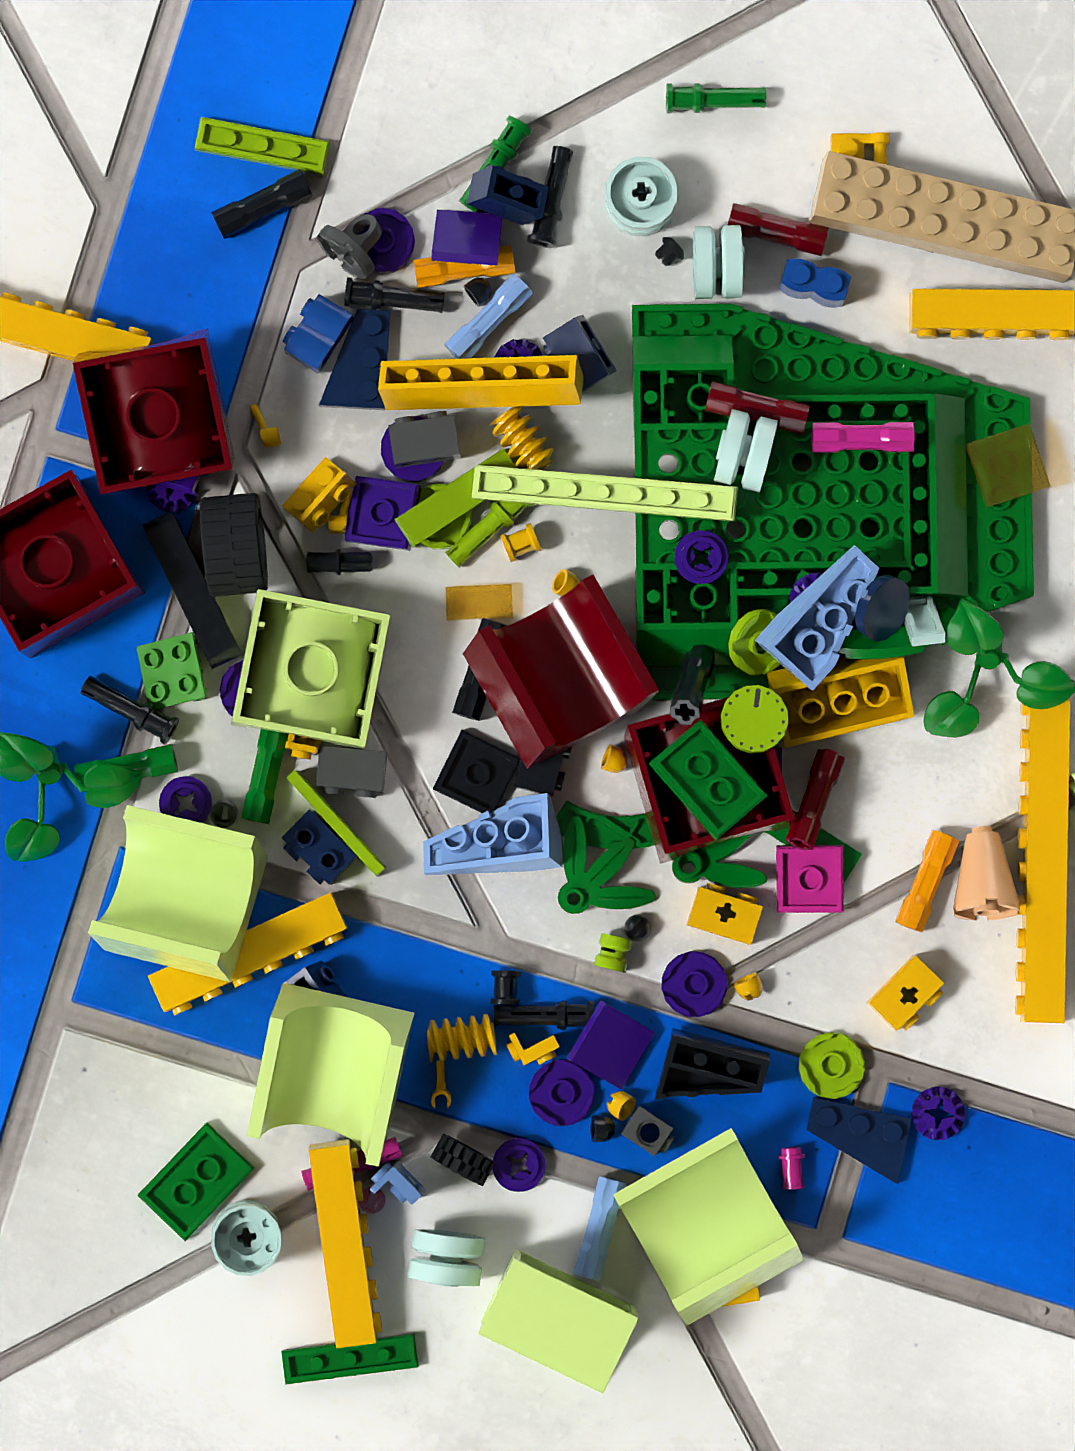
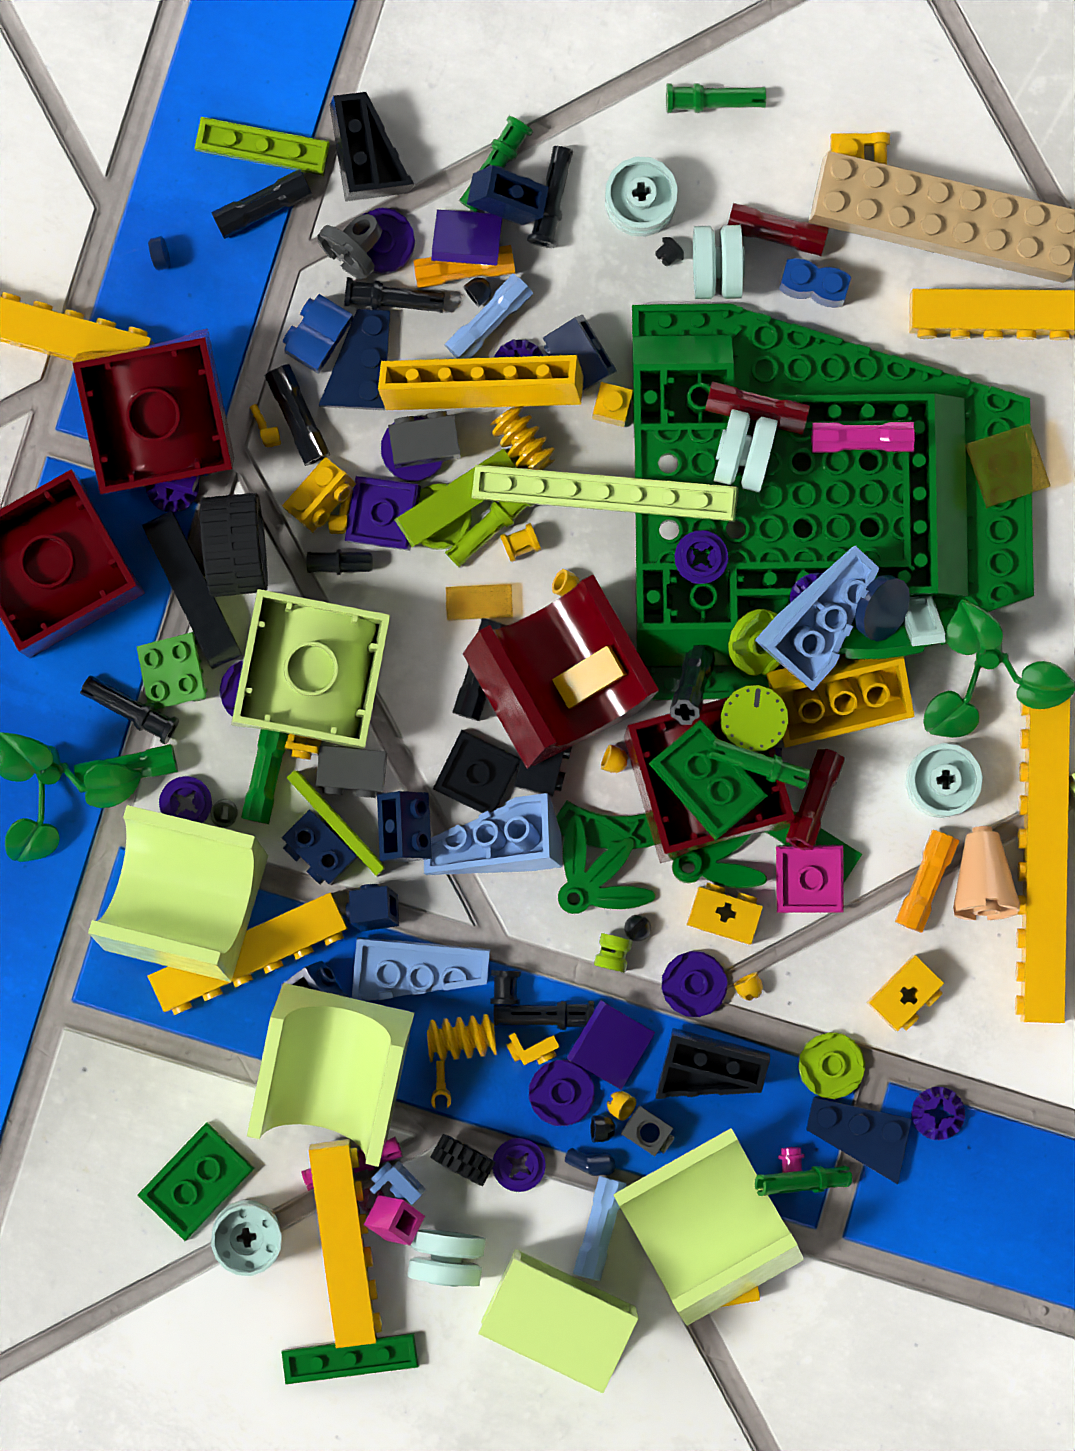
(159, 253): none -> dark blue tile
(297, 415): none -> black axle
(365, 153): none -> black wedge
(373, 907): none -> dark blue brick
(394, 1220): none -> dark pink brick
(404, 826): none -> dark blue brick
(405, 968): none -> light blue wing
(589, 676): none -> yellow tile
(592, 1164): none -> dark blue arm
(612, 404): none -> yellow brick
(772, 768): none -> green pin
(814, 1179): none -> green pin
(959, 768): none -> light aqua wheel

